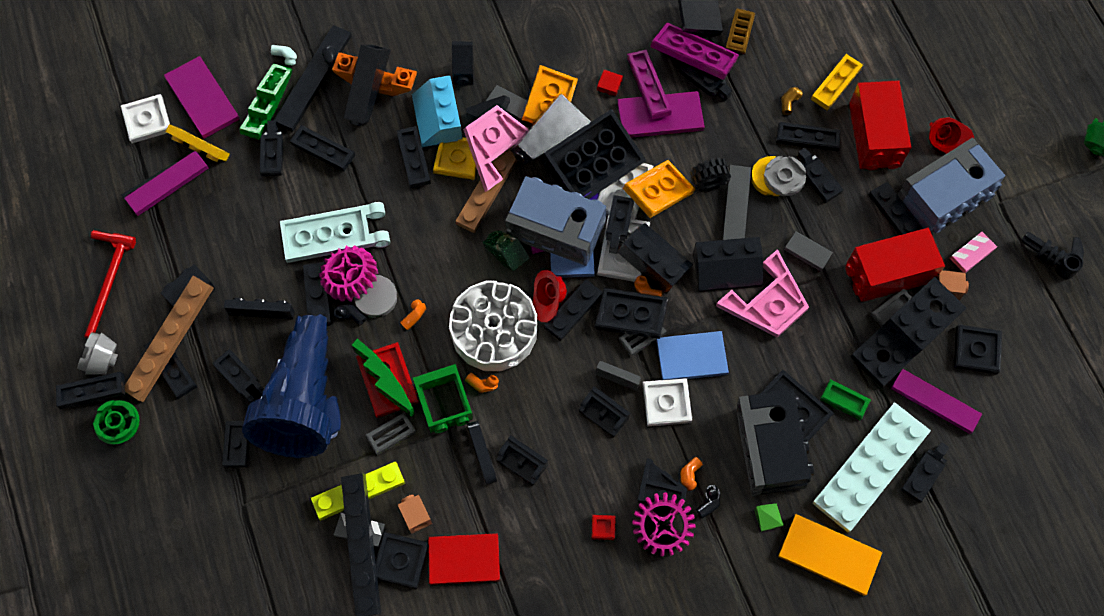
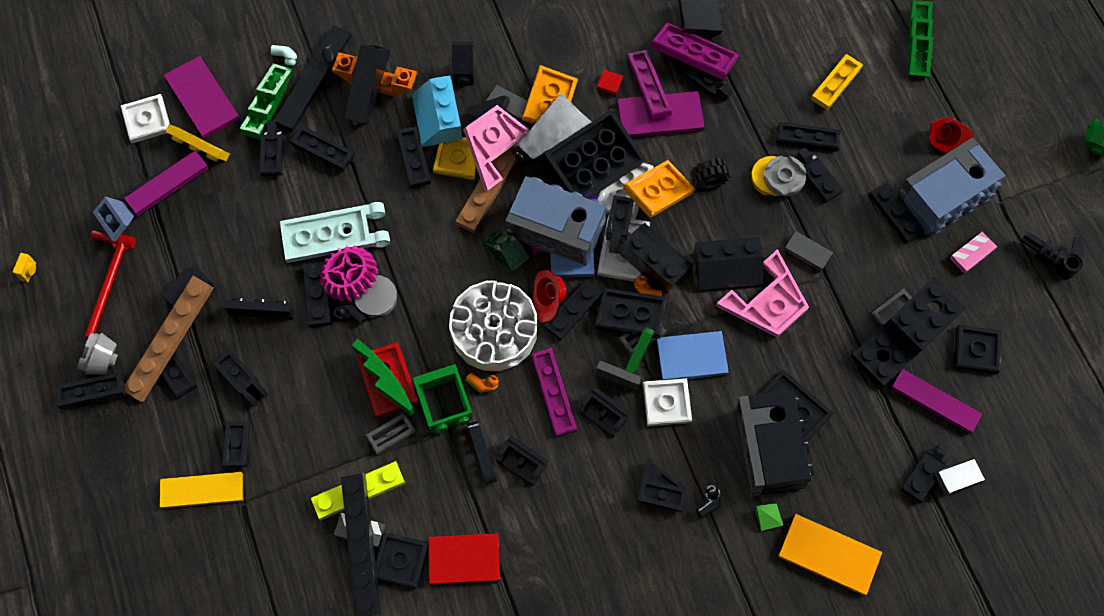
(24, 267): none -> yellow plate
(113, 216): none -> sand blue slope
(116, 422): green cone -> none
(201, 490): none -> yellow piece
(294, 412): dark blue cone -> none
(414, 513): nougat brick -> none
(415, 315): orange arm -> none
(553, 392): none -> magenta tile
(603, 527): red tile -> none
(639, 350): none -> green tile
(651, 540): dark pink gear -> none
(687, 474): orange arm -> none
(736, 202): dark grey tile -> none
(744, 19): pearl gold slope -> none
(792, 94): pearl gold arm -> none
(845, 399): green tile -> none
(871, 467): light aqua plate -> none
(879, 125): red brick -> none
(894, 264): red brick -> none
(920, 39): none -> green slope
(954, 282): nougat brick -> none
(959, 477): none -> tile

